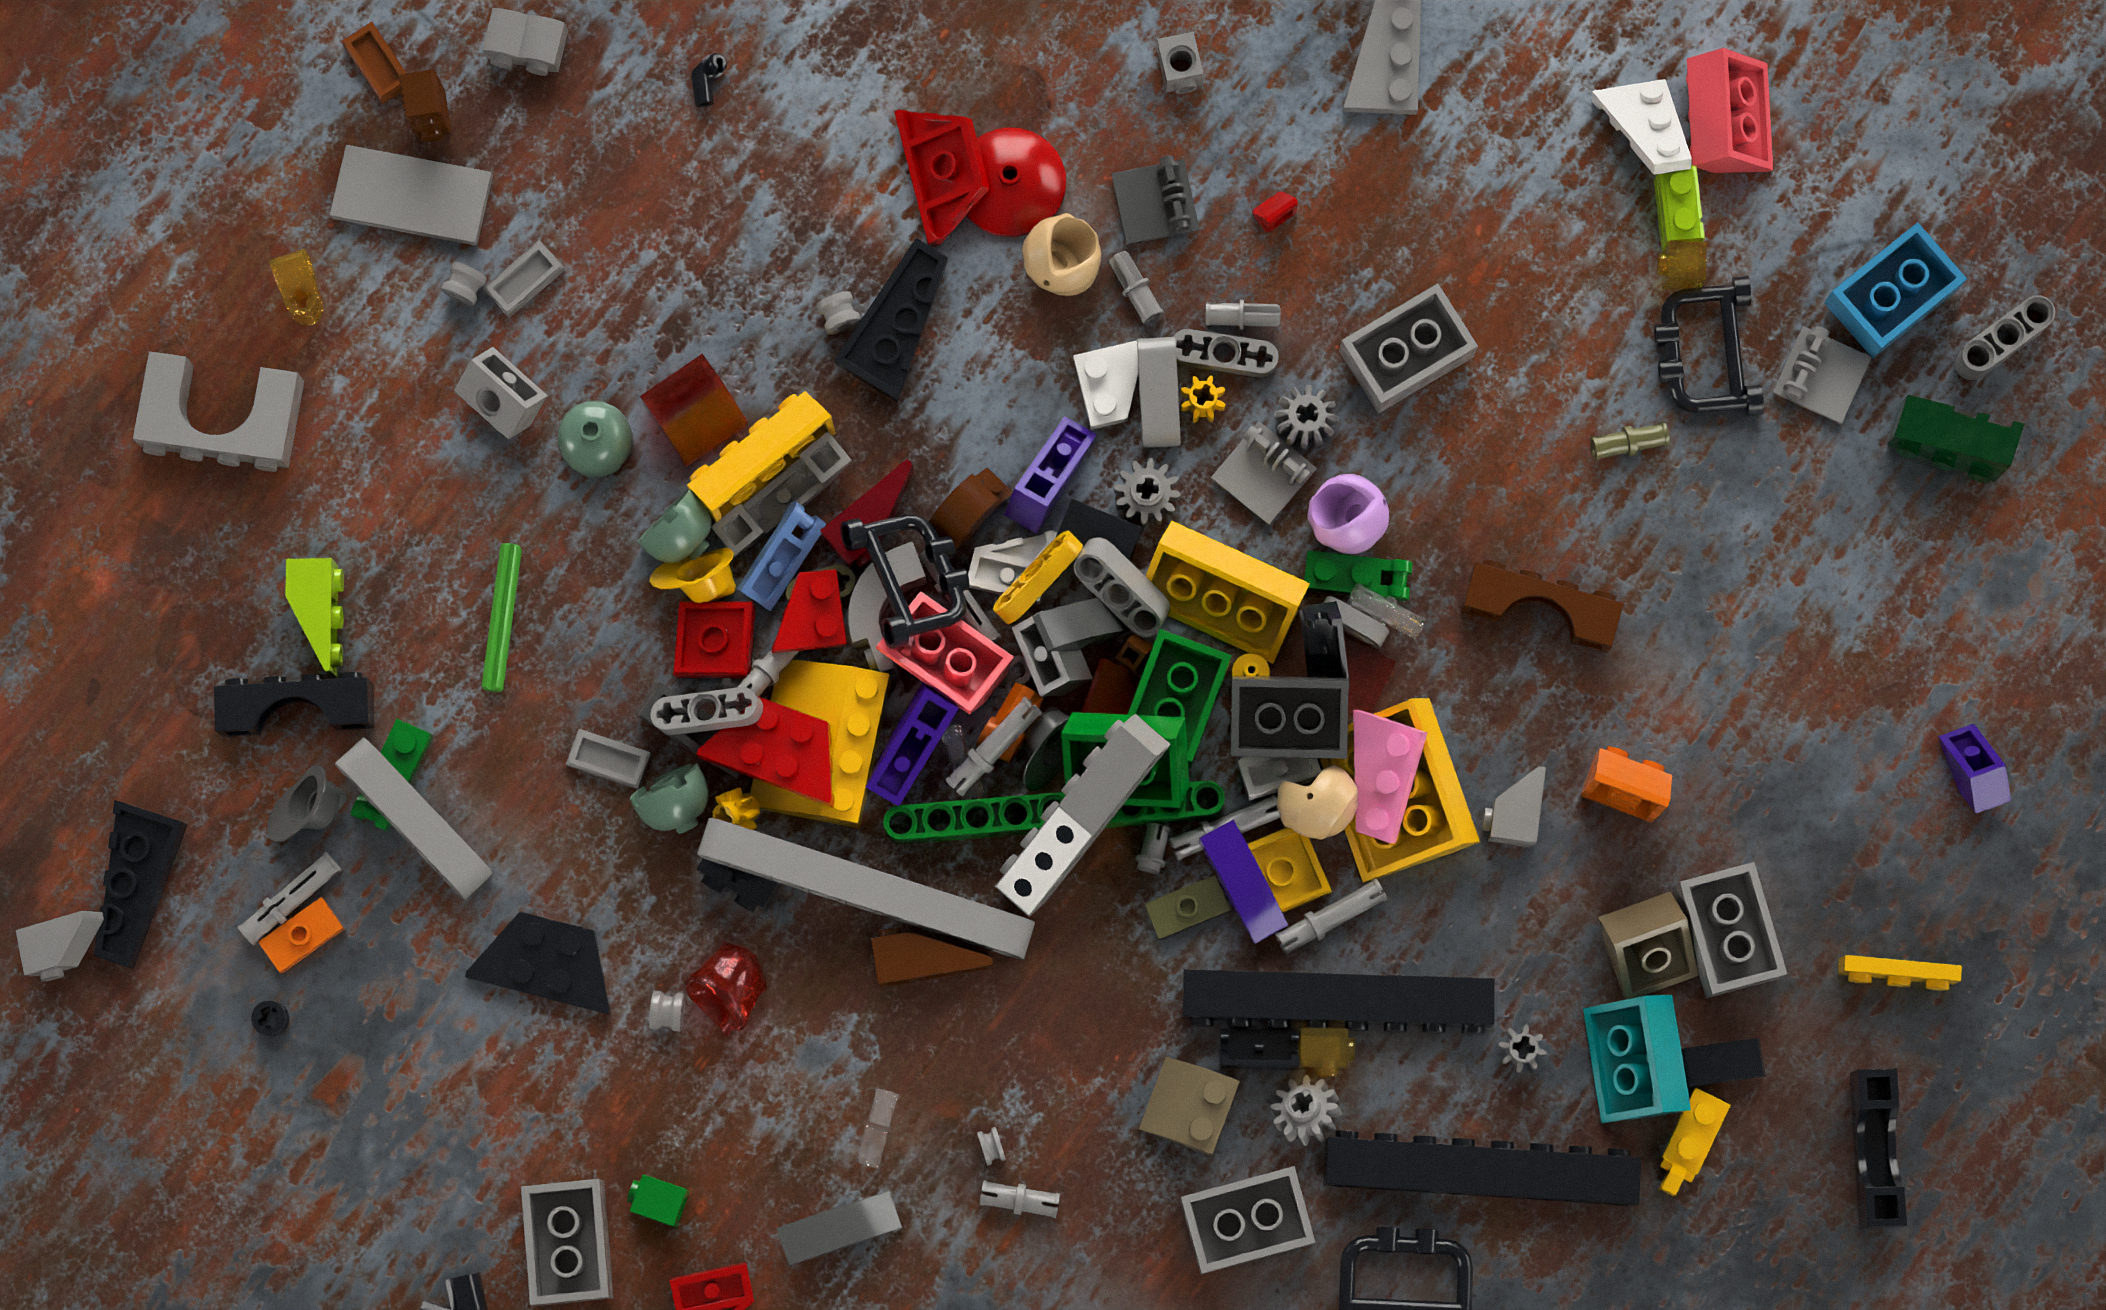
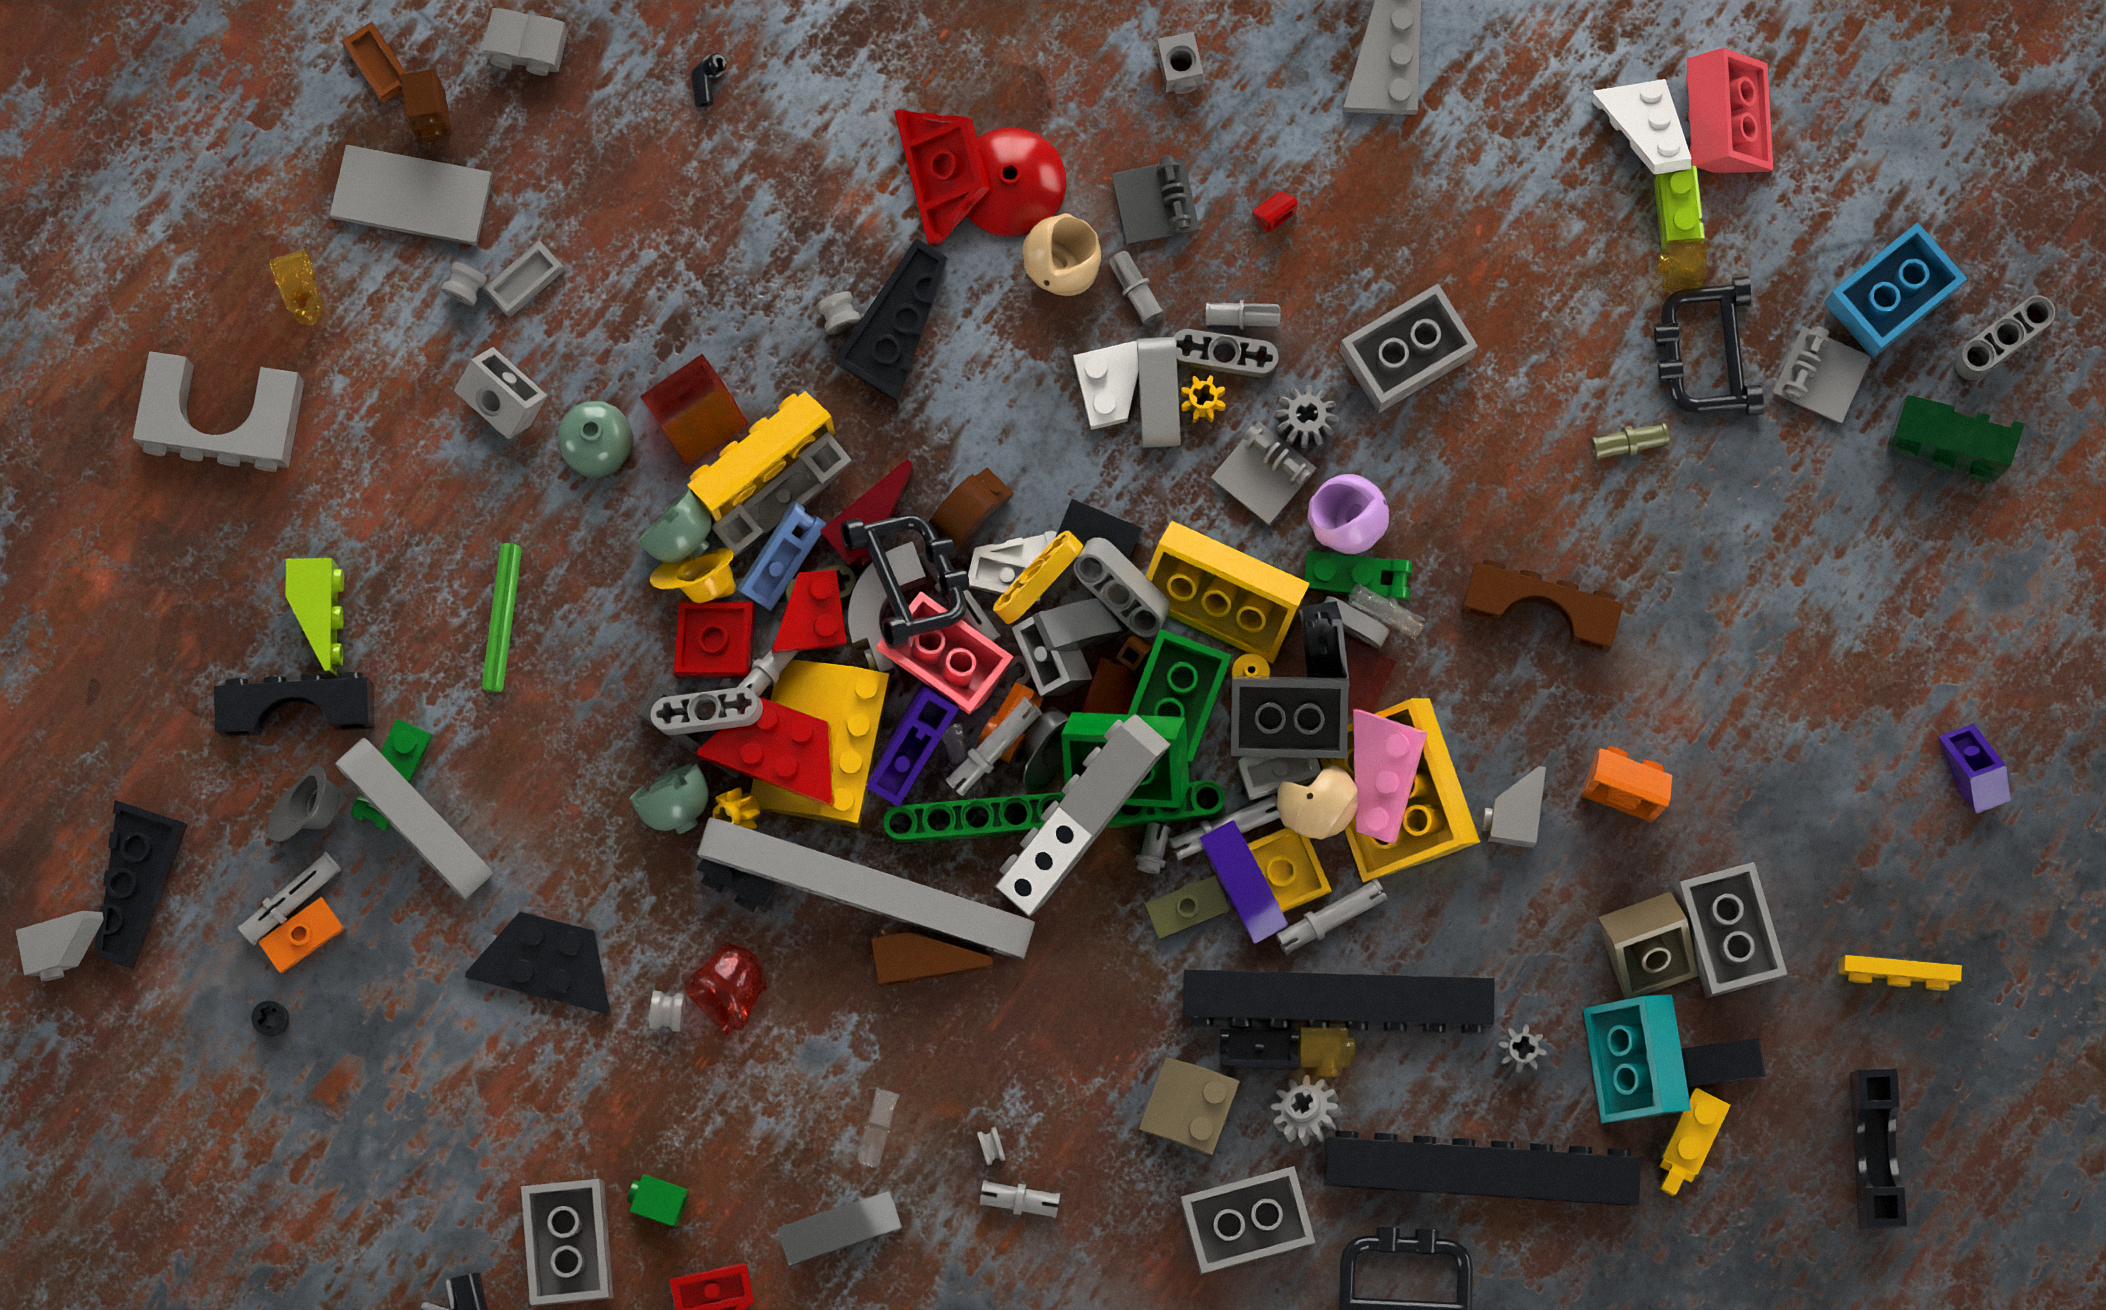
(608, 759): light grey tile -> none
(1049, 475): dark purple slope -> none
(1135, 483): light grey gear -> none

